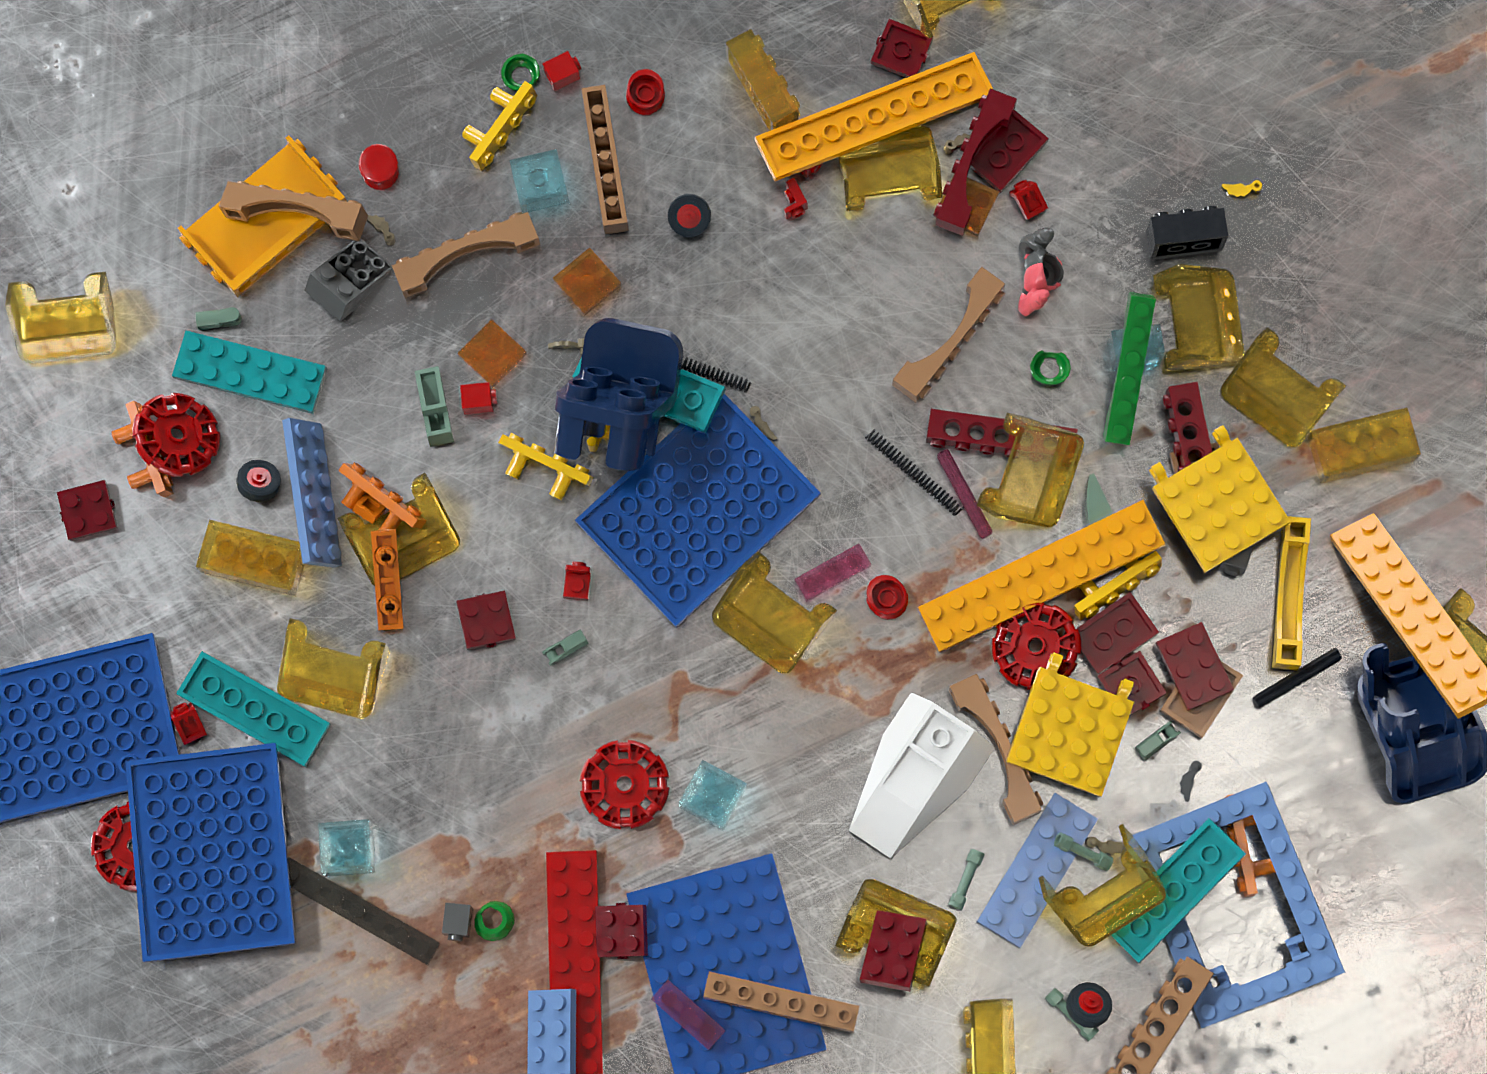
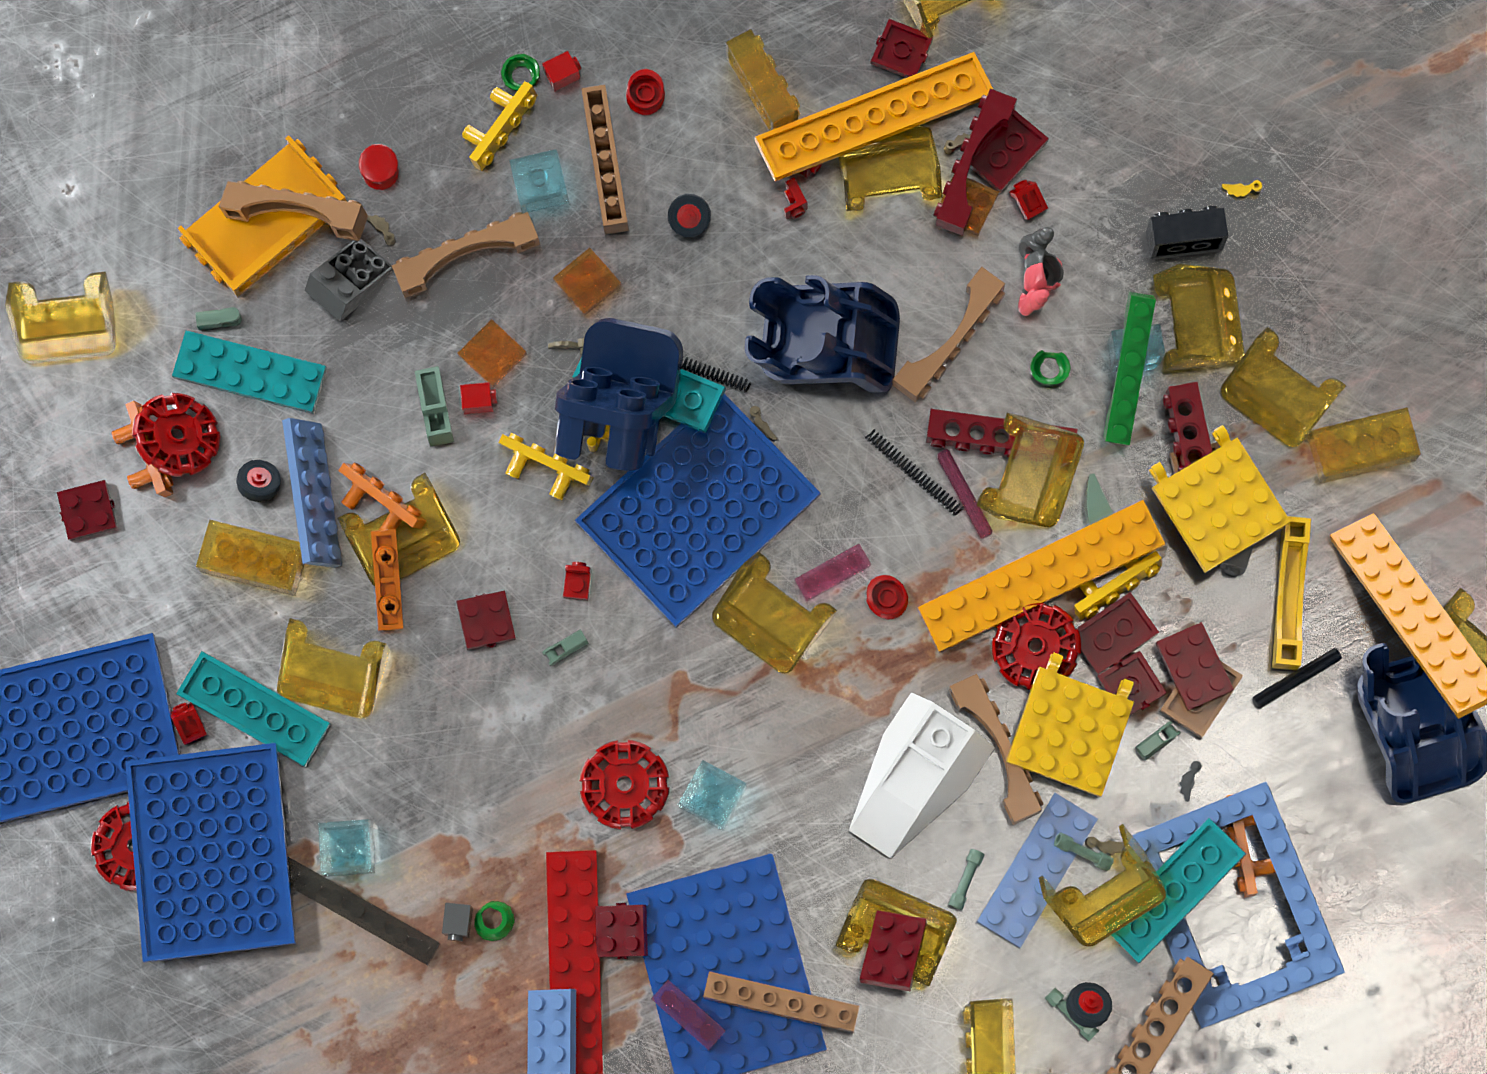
(369, 508): orange plate -> none
(825, 332): none -> dark blue piece

